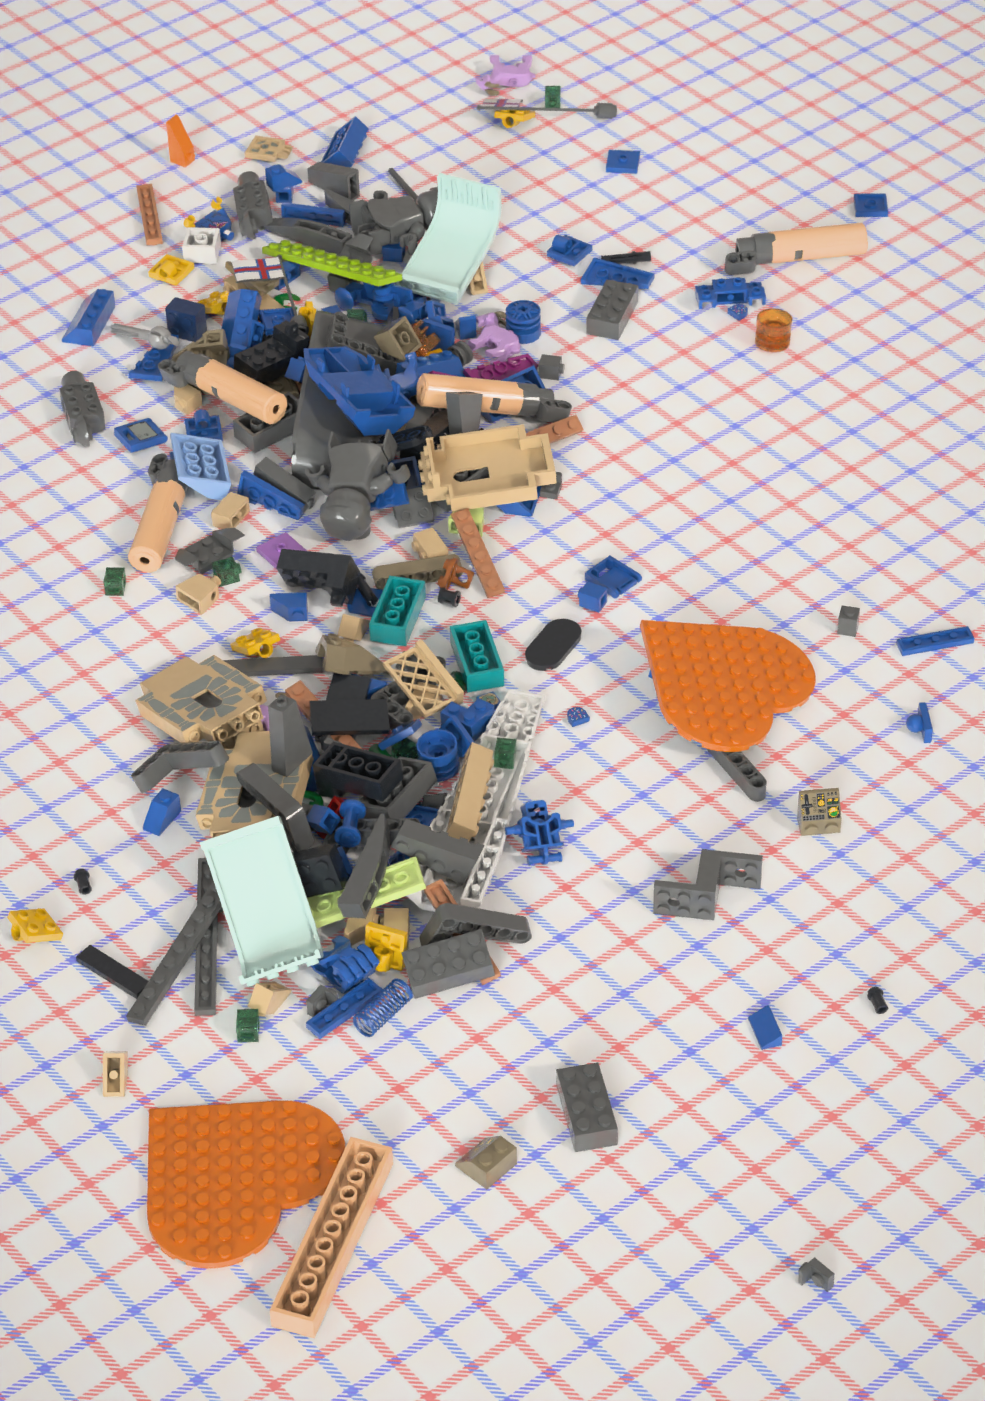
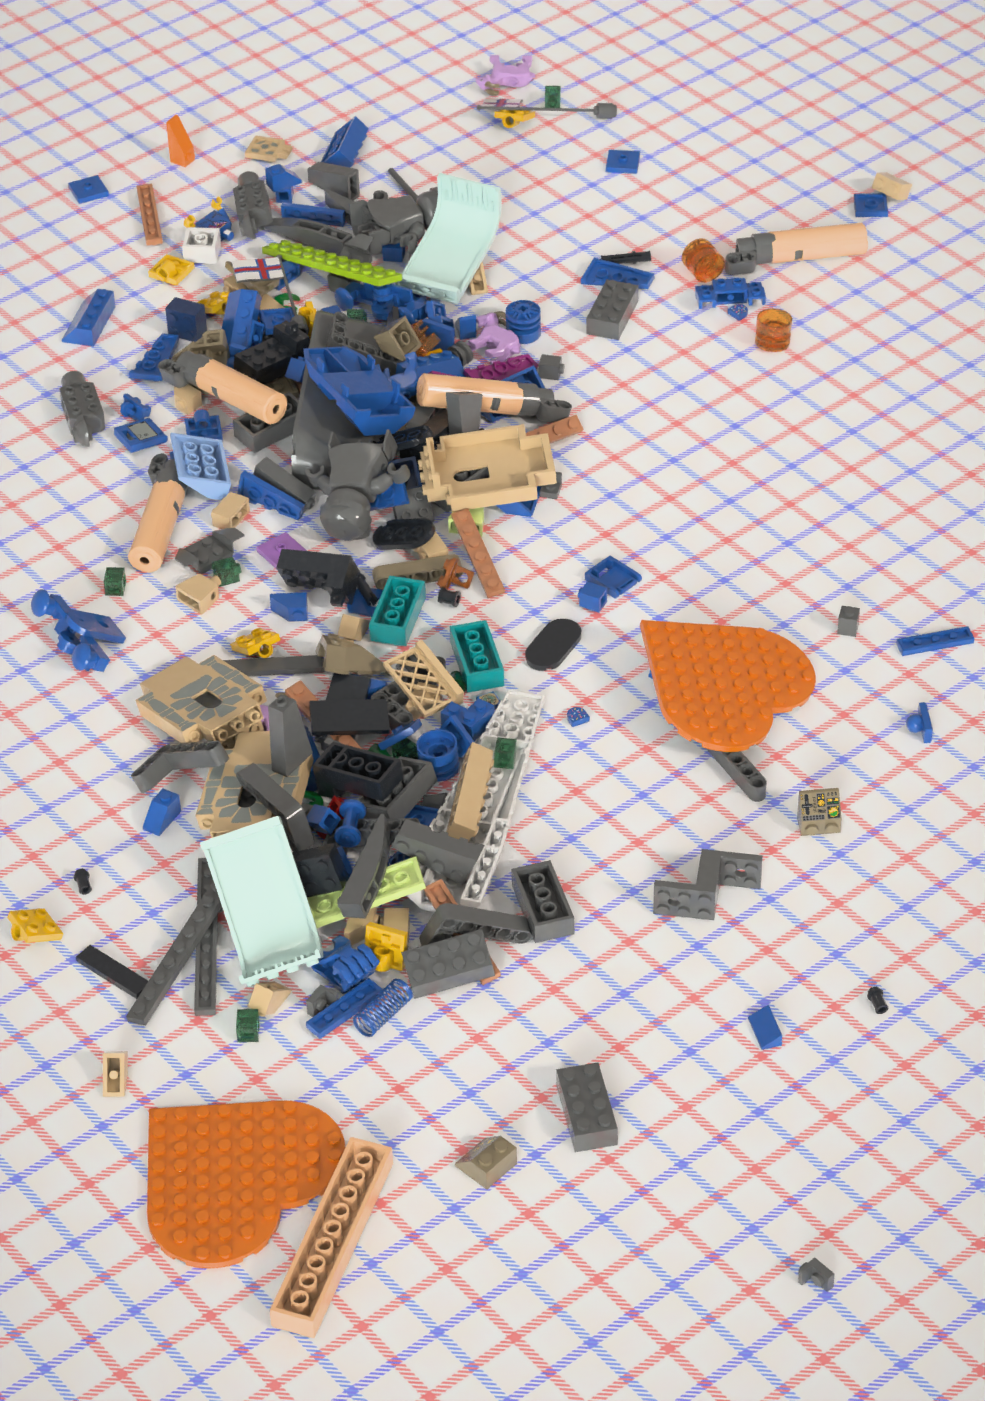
(86, 653): none -> blue piece
(88, 189): none -> blue plate
(133, 408): none -> blue hips
(158, 337): light grey piece -> none
(404, 534): none -> black tile
(539, 832): blue piece -> none
(543, 901): none -> dark grey brick
(568, 249): blue plate -> none
(703, 260): none -> clear orange wheel
(891, 186): none -> tan brick

